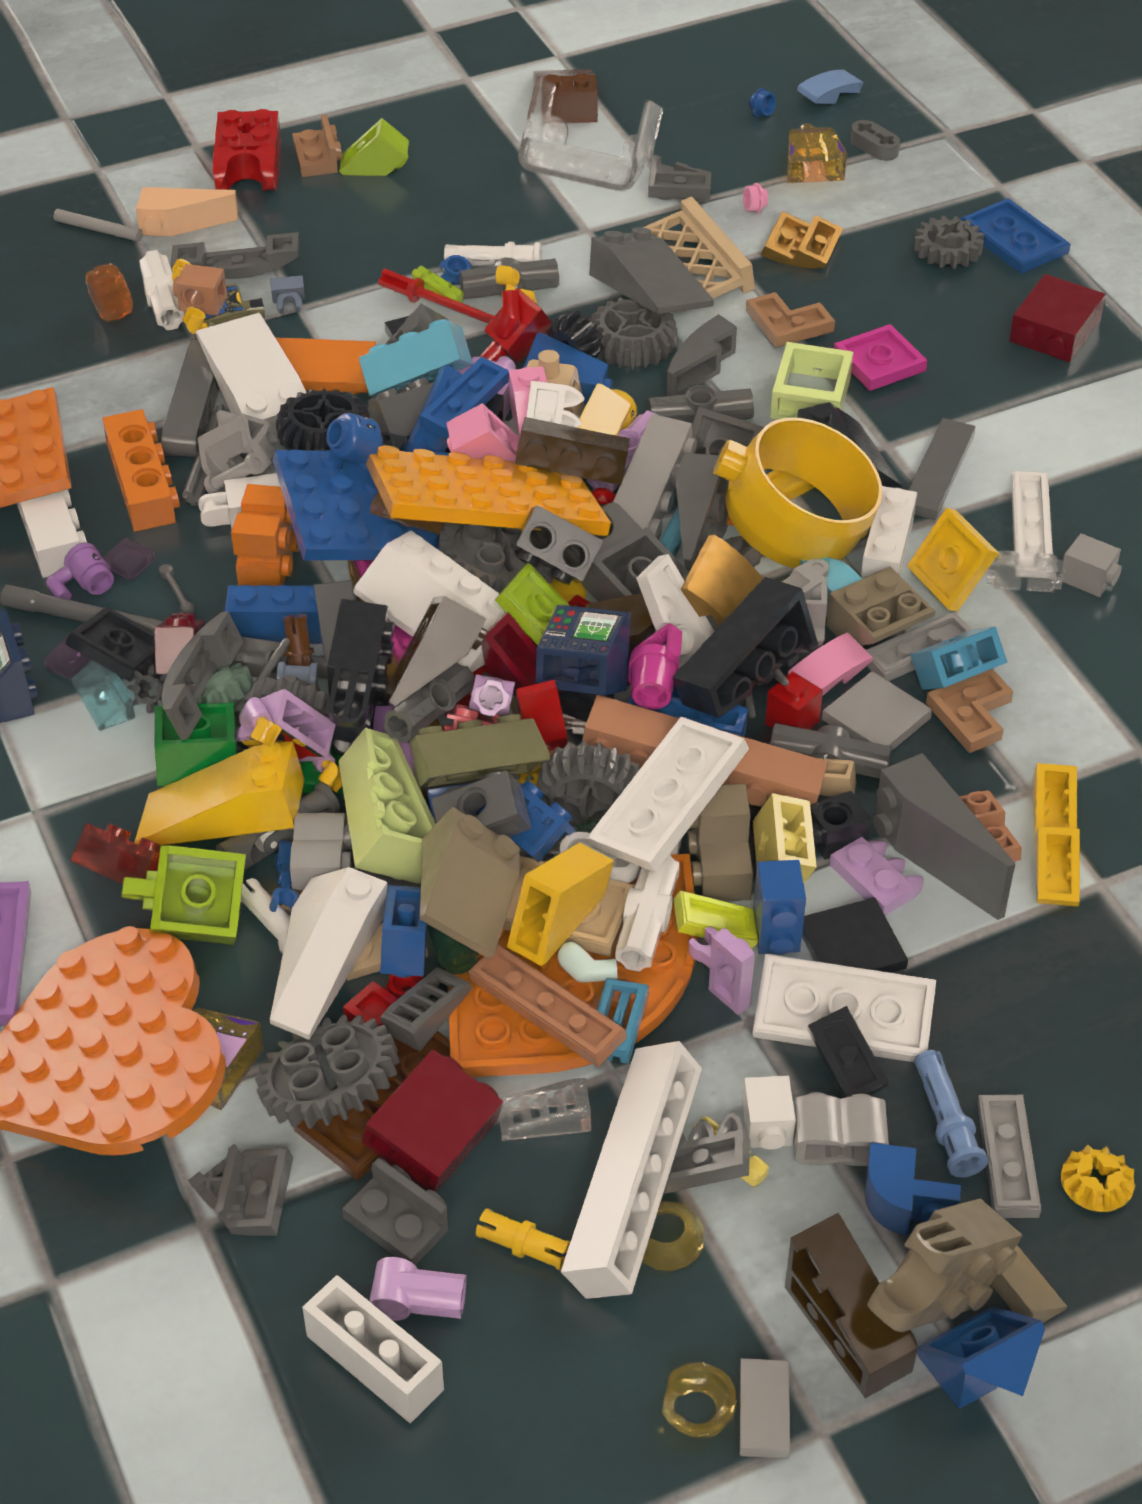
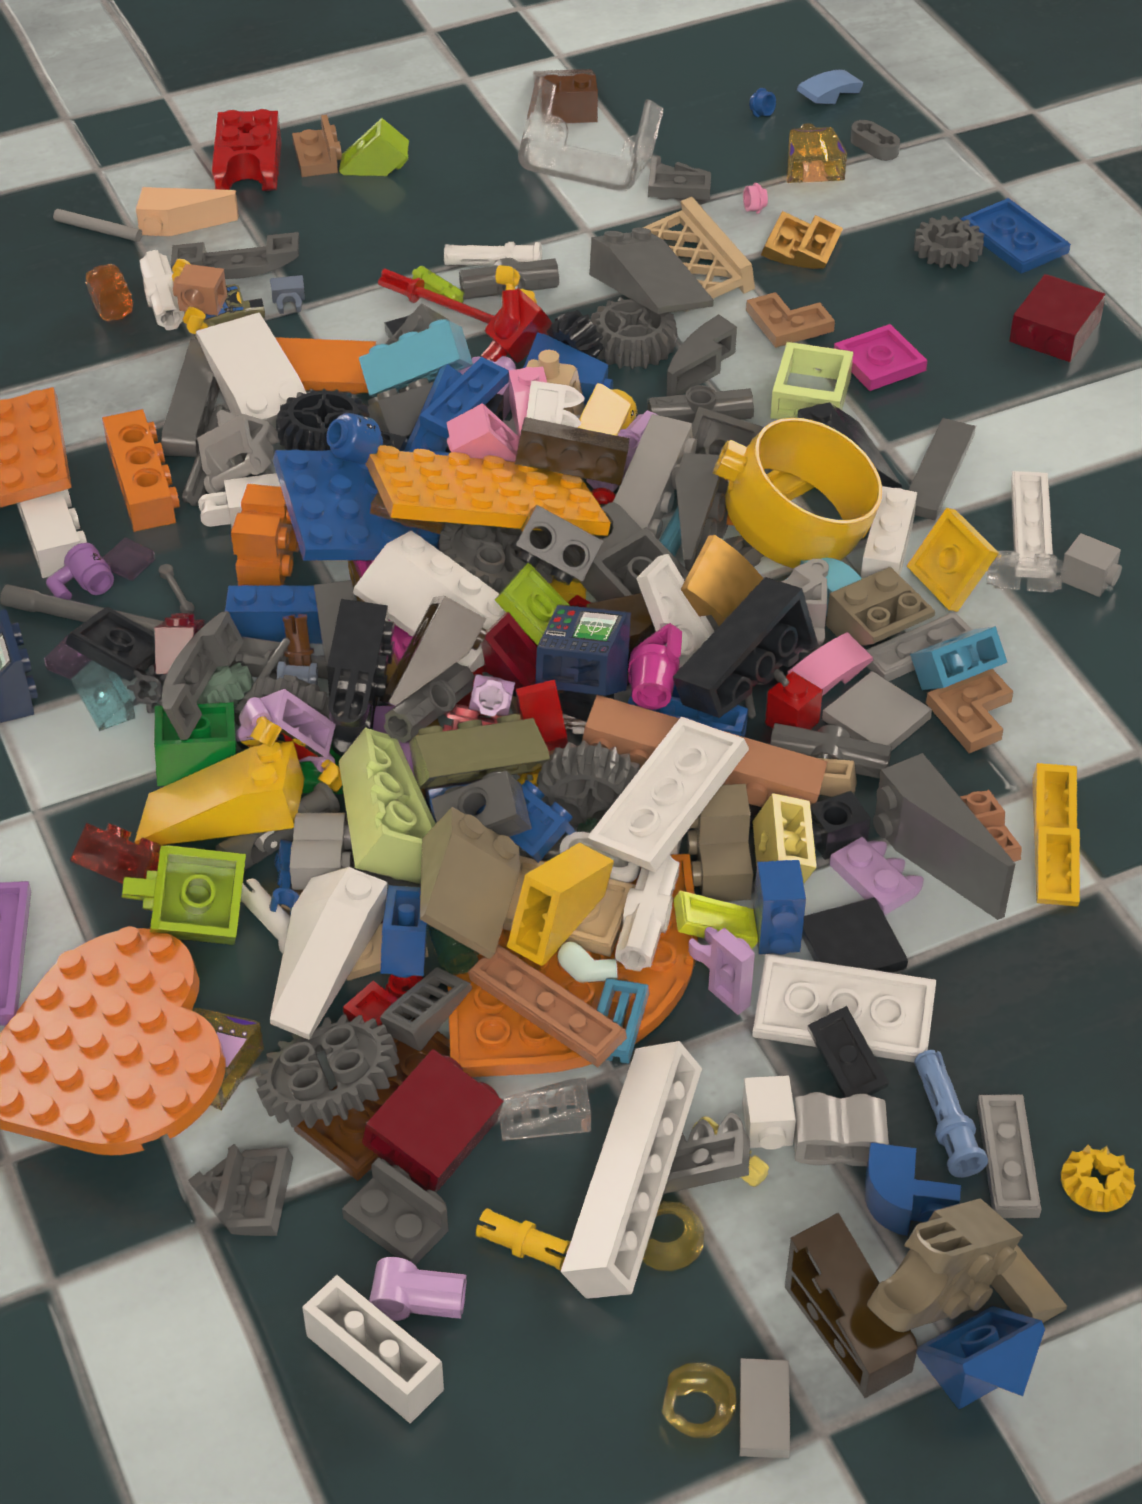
(451, 267): blue plate -> none

